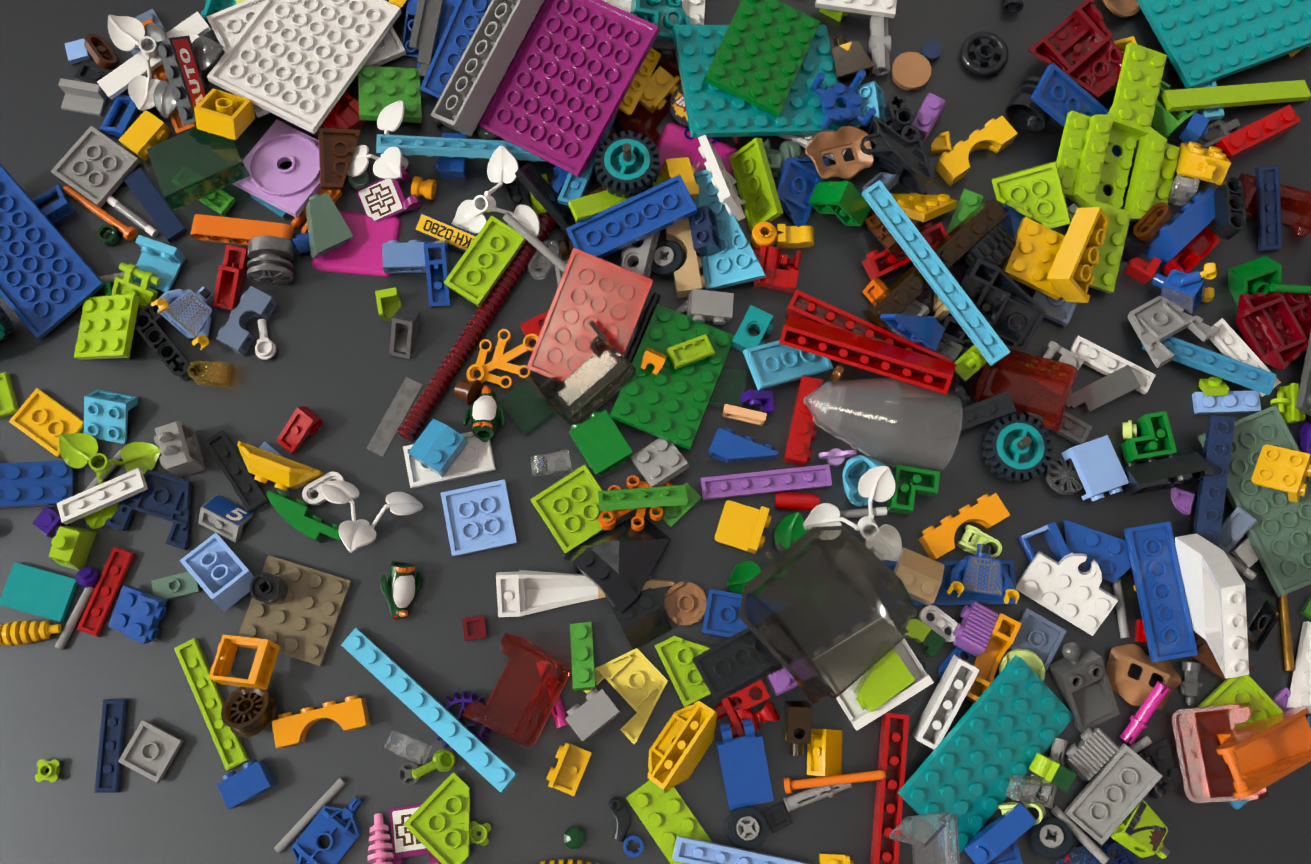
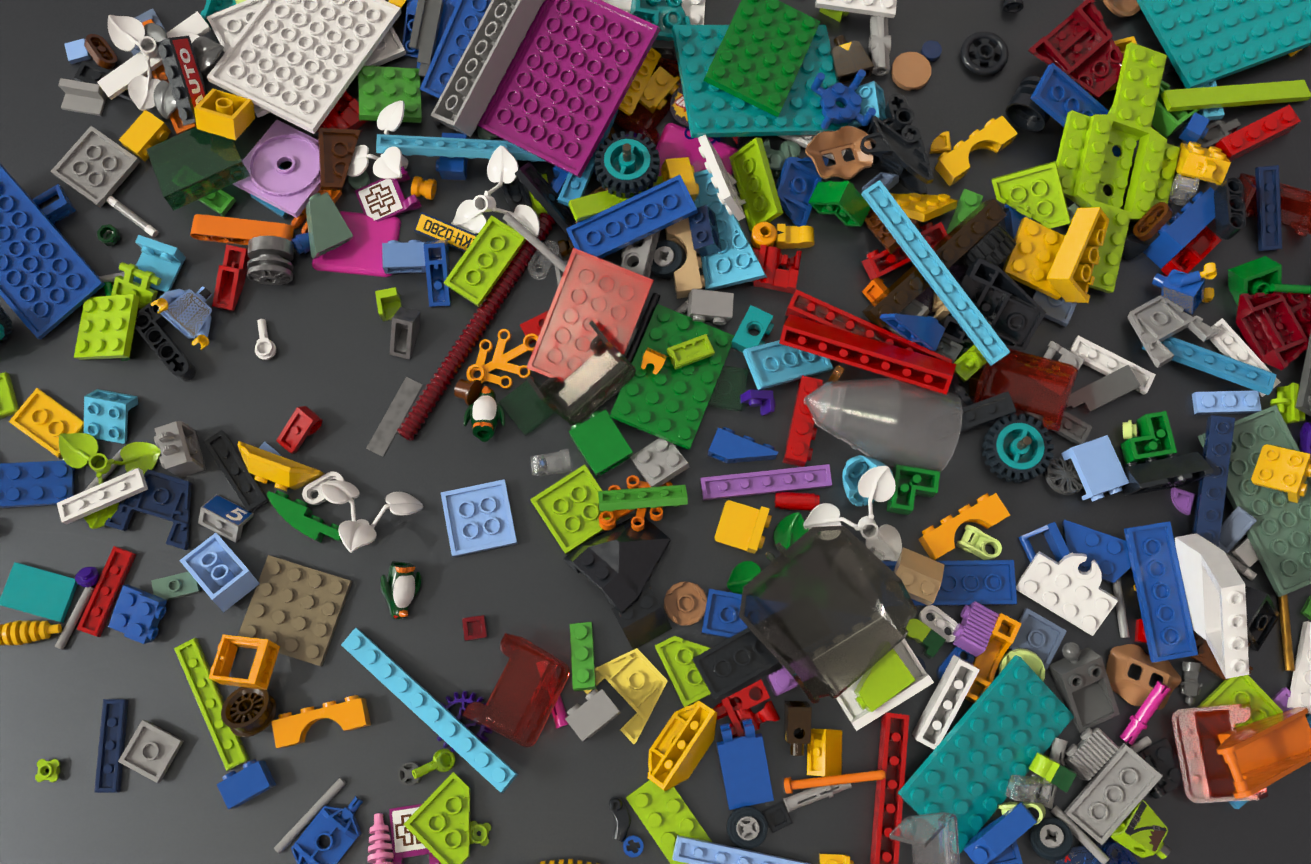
(48, 522): dark purple bracket -> none
(72, 546): lime torso -> none
(128, 118): blue tile -> none
(129, 233): orange bar -> none
(155, 205): dark blue tile -> none
(213, 373): clear yellow piece -> none
(252, 304): sand blue arch -> none
(268, 588): black wheel -> none
(408, 747): clear leg -> none
(438, 447): dark azure slope -> none
(473, 460): white tile -> none
(538, 591): white plate -> none
(569, 768): yellow bracket -> none
(574, 837): dark green tile -> none
(673, 514): bright green plate -> none
(744, 415): light nougat tile -> none
(836, 456): lavender piece -> none
(857, 513): light grey bar -> none
(927, 115): medium lavender brick -> none
(982, 576): blue torso -> none
(1141, 270): red panel -> none
(1213, 387): lime plate -> none

